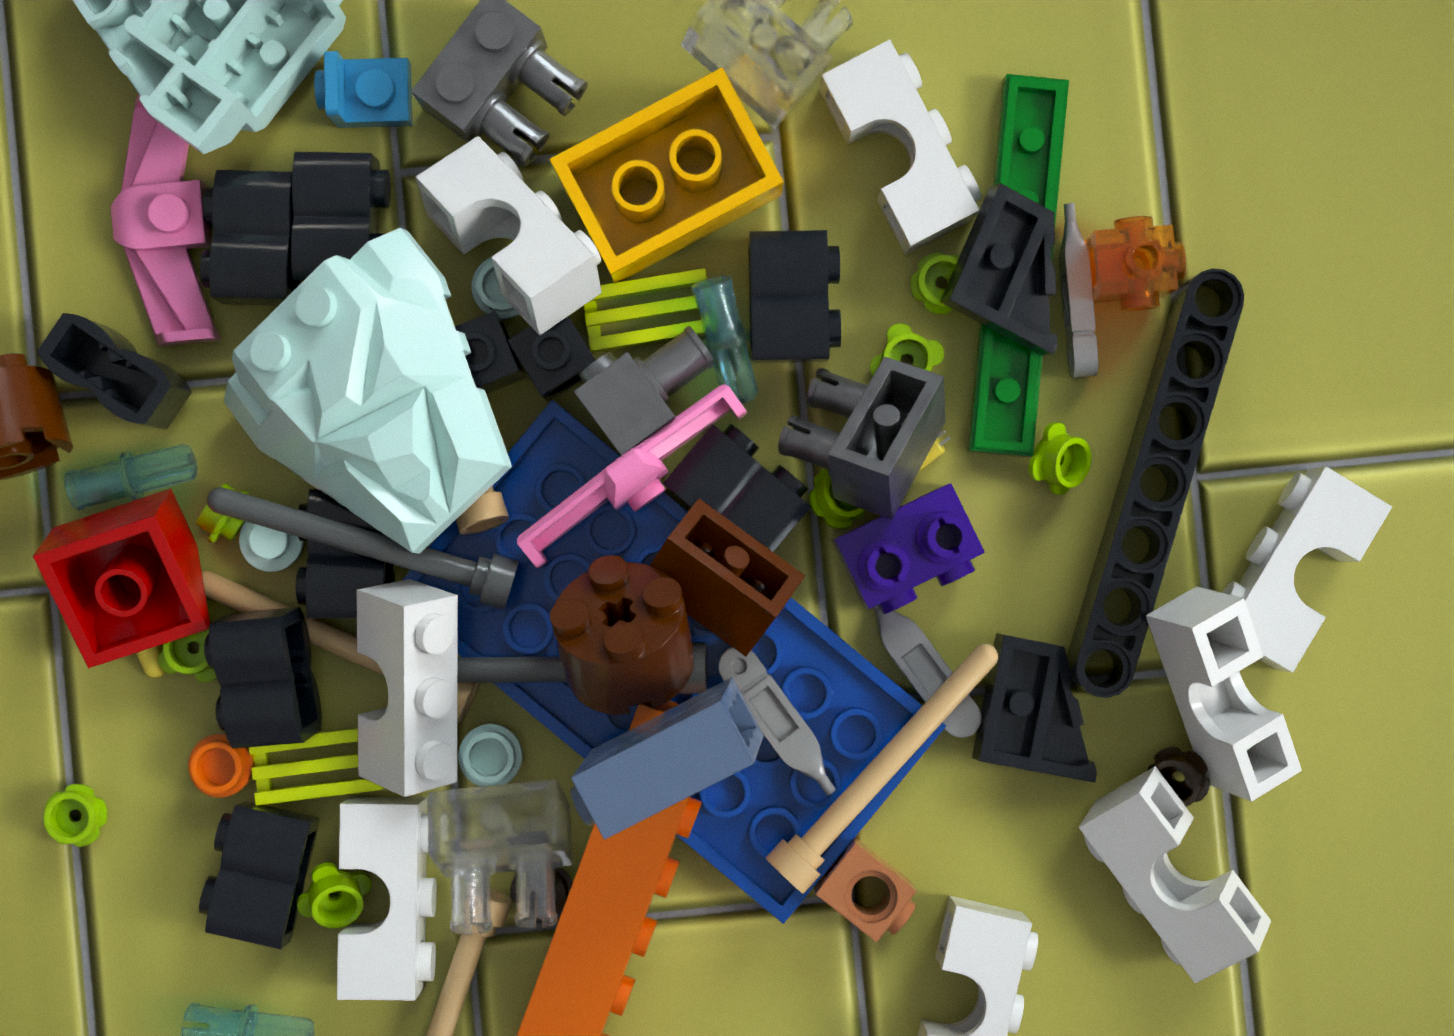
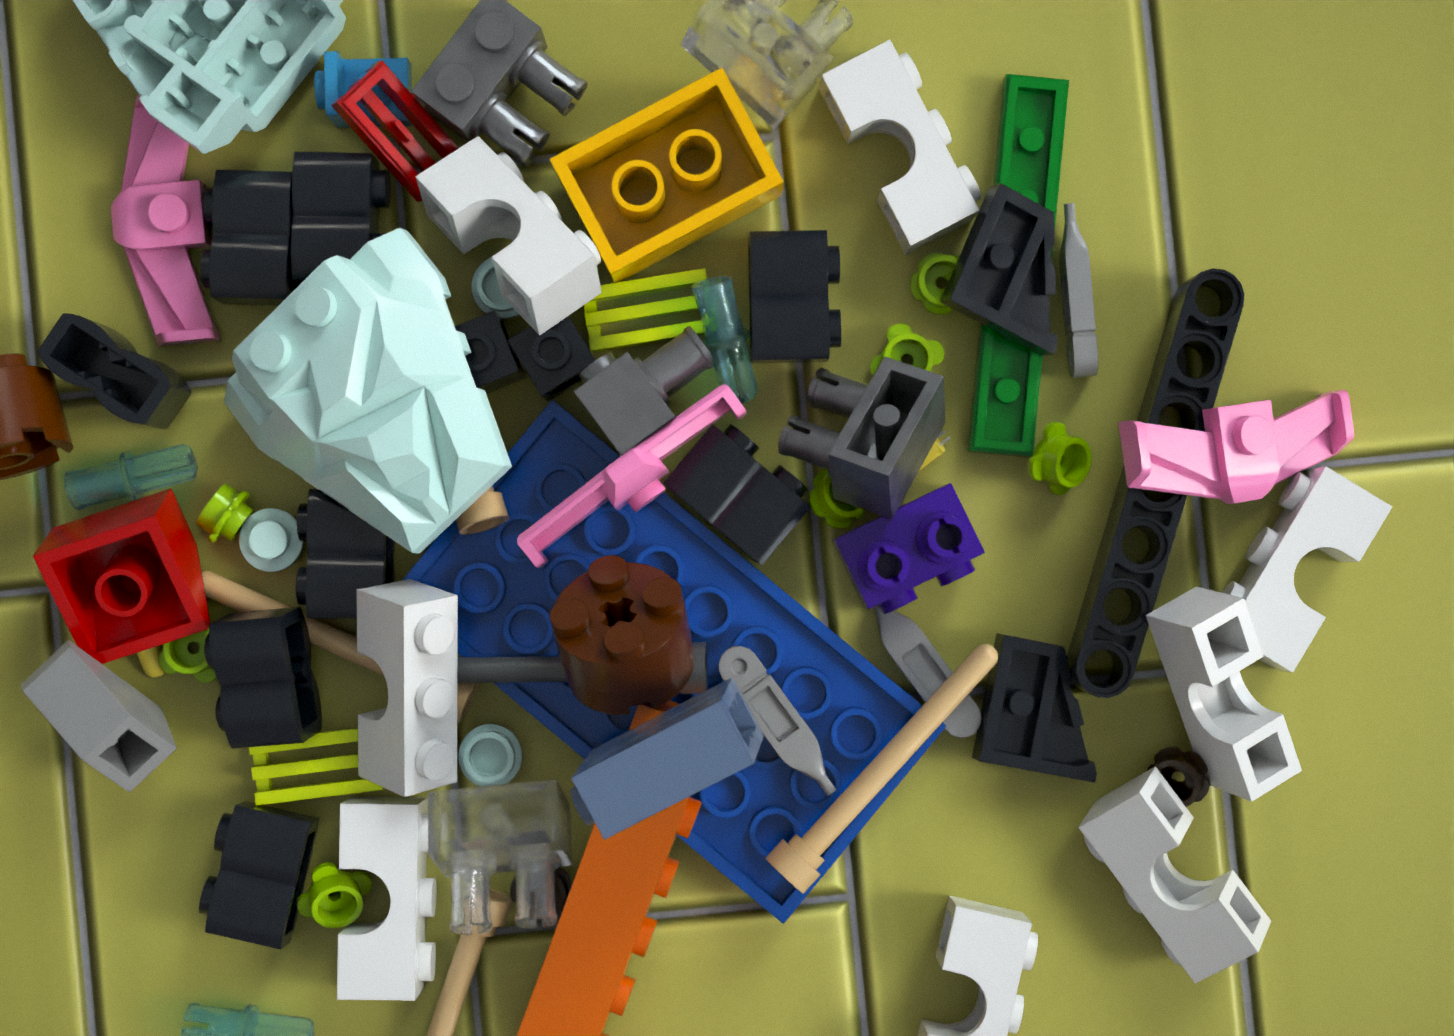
(59, 820): lime plate -> none
(100, 716): none -> light grey slope
(219, 768): orange plate -> none
(376, 141): none -> red tile
(486, 578): dark grey piece -> none
(726, 576): reddish brown brick -> none
(851, 866): nougat brick -> none
(1114, 271): clear orange brick -> none
(1239, 451): none -> bright pink plate

